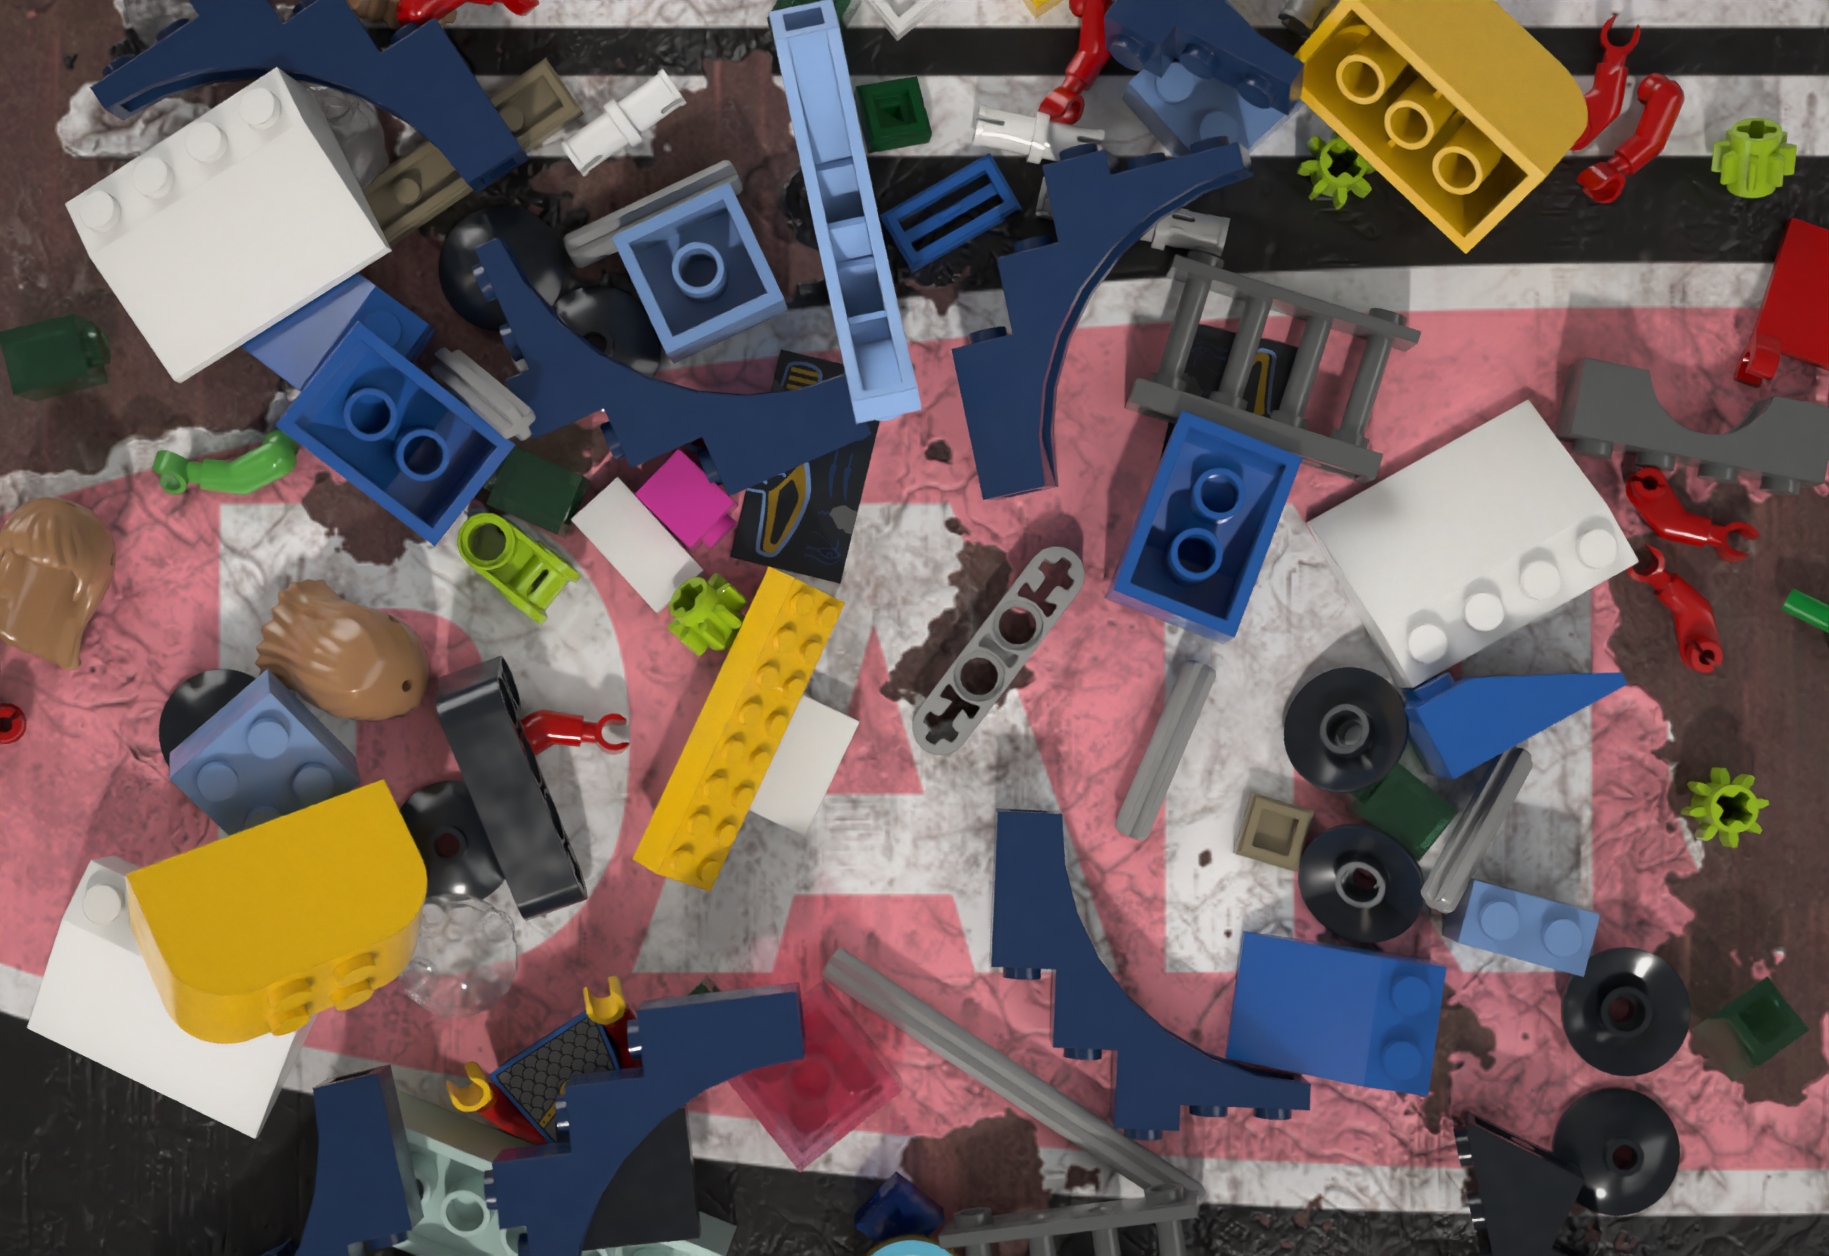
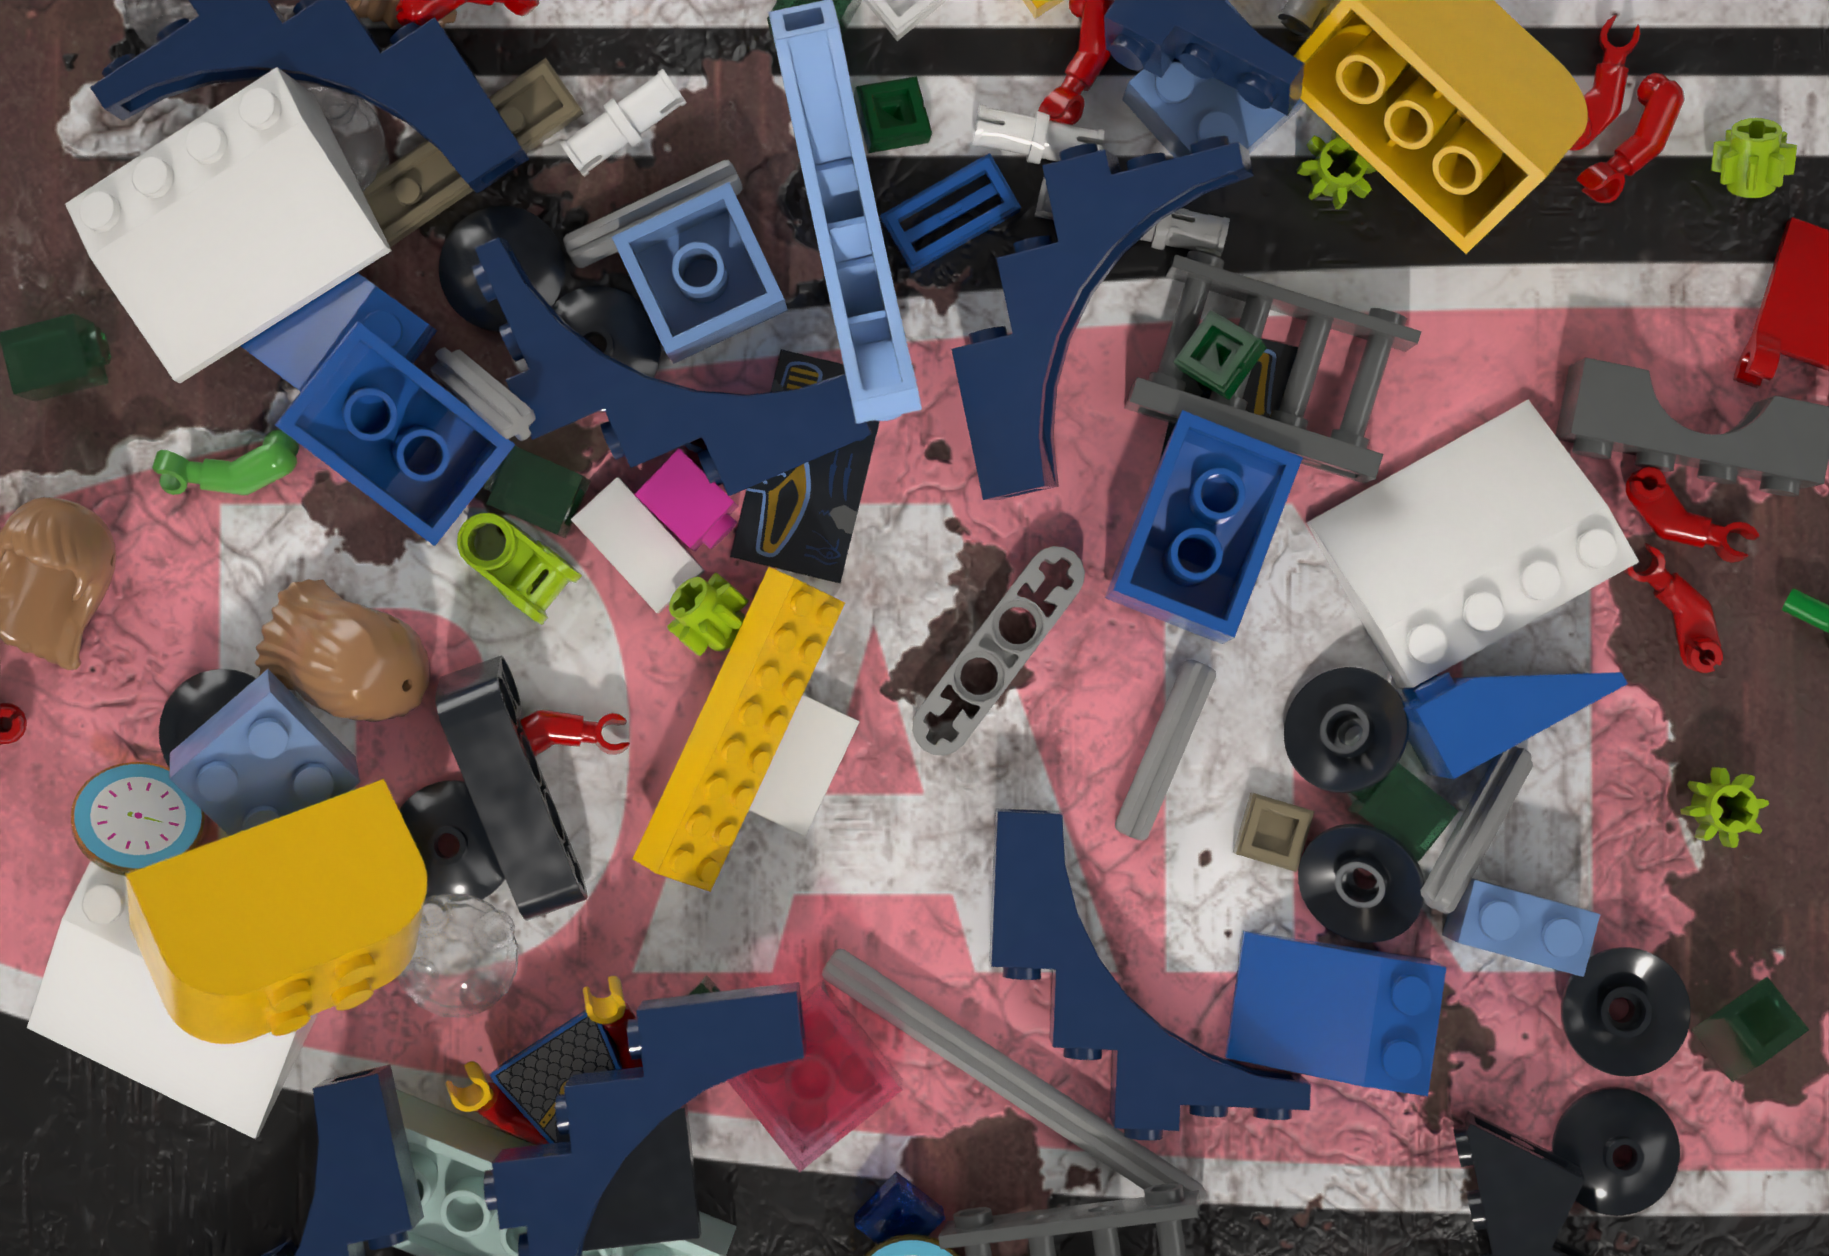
(134, 818): none -> piece
(1220, 354): none -> dark green tile

